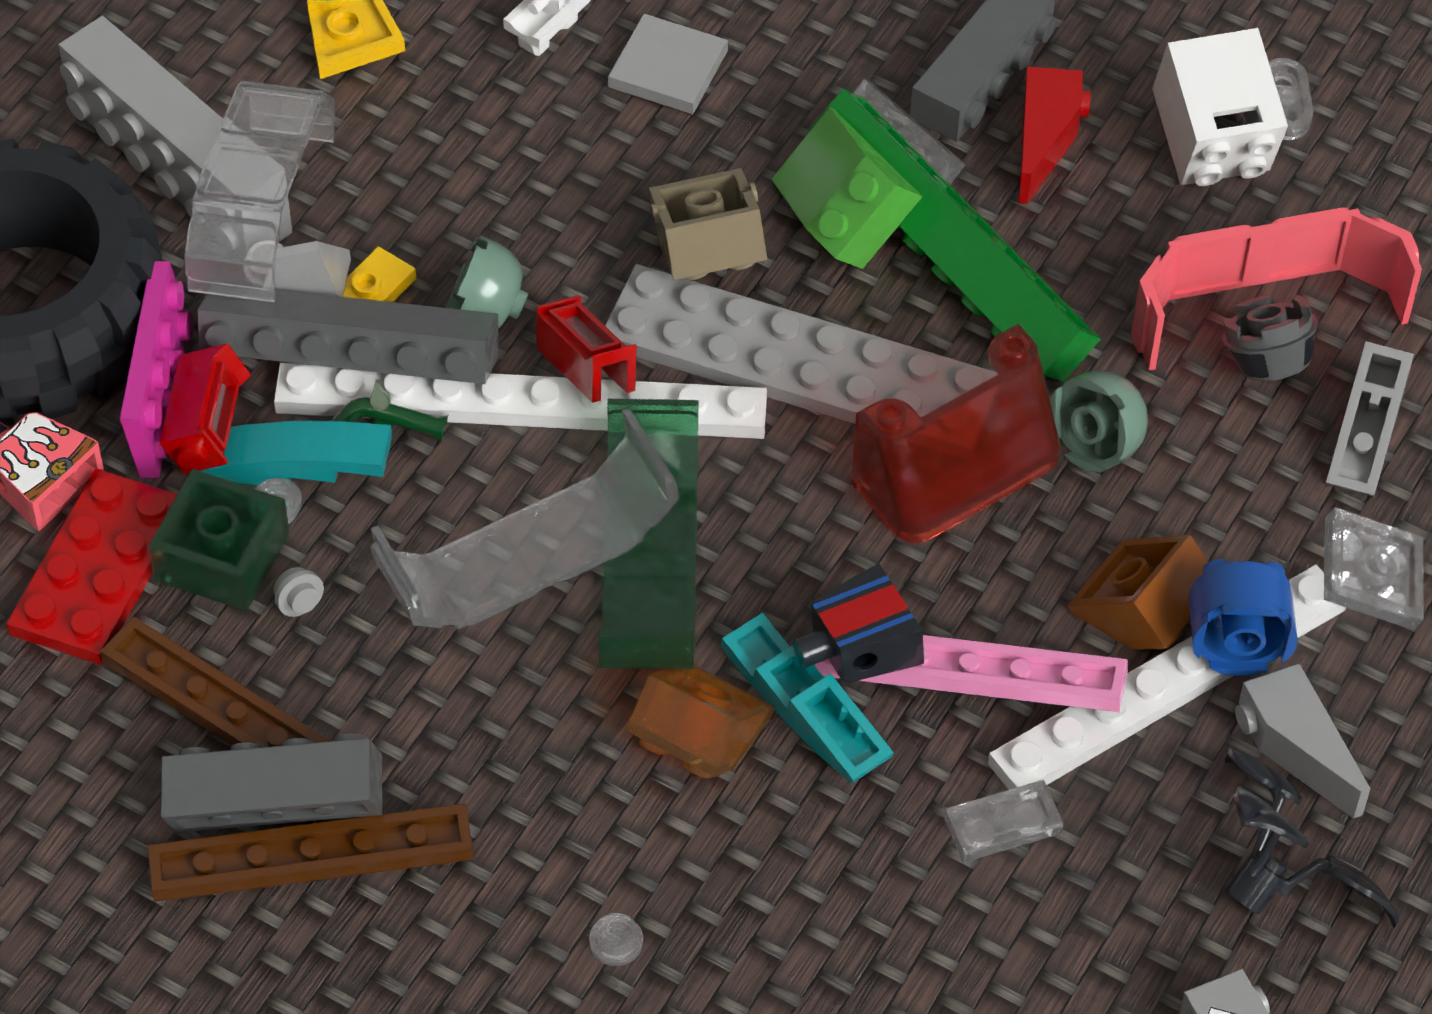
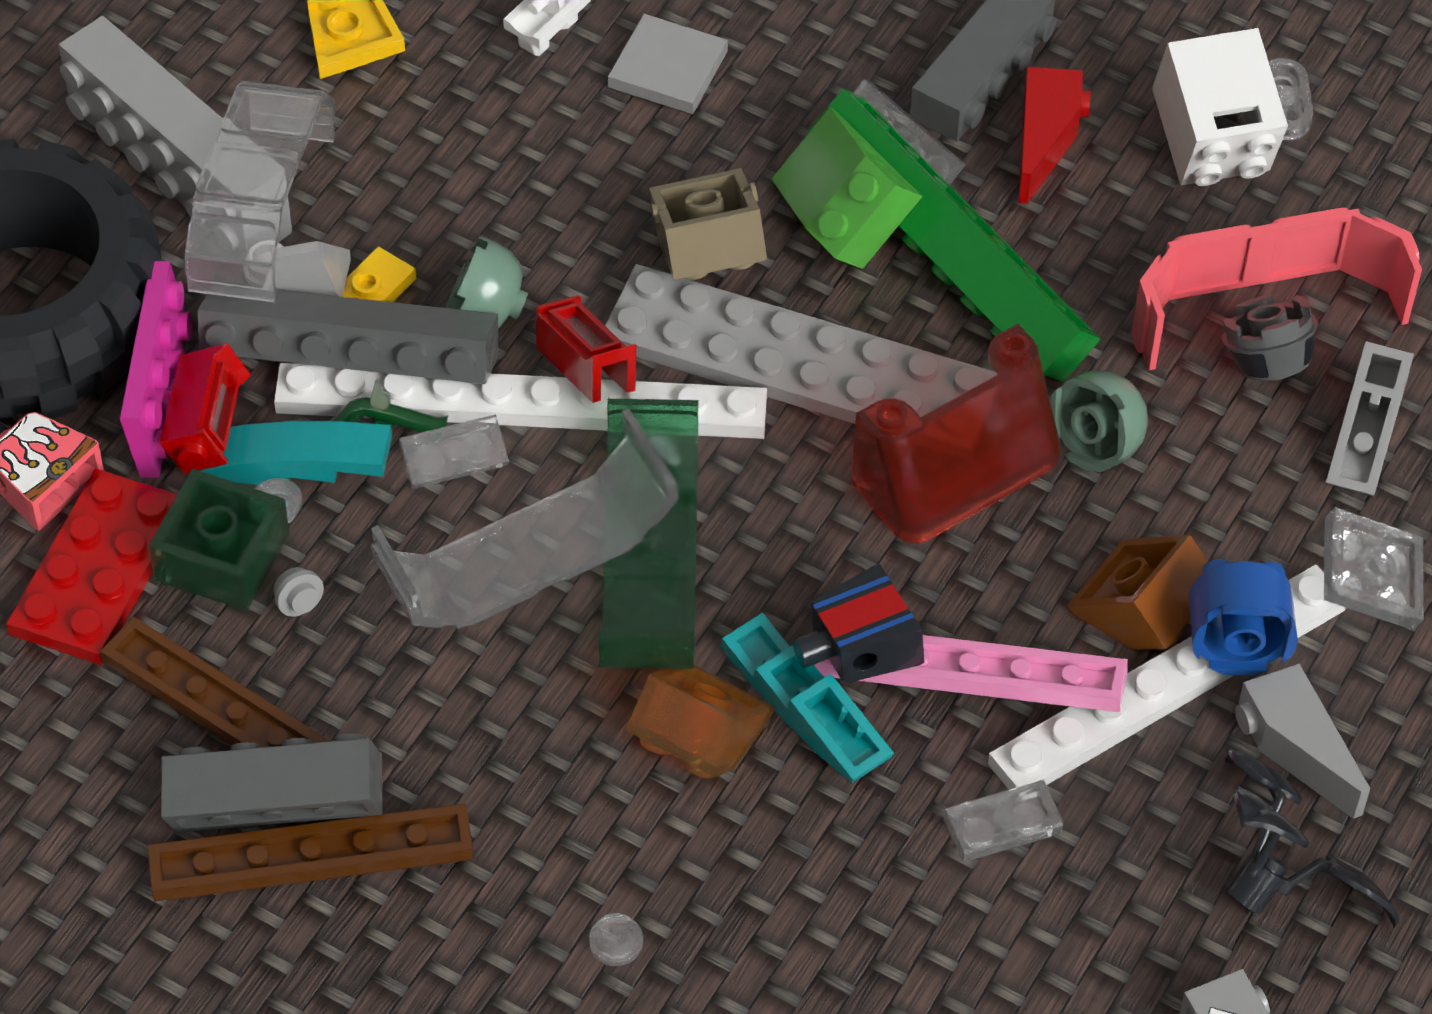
(453, 451): none -> clear plate

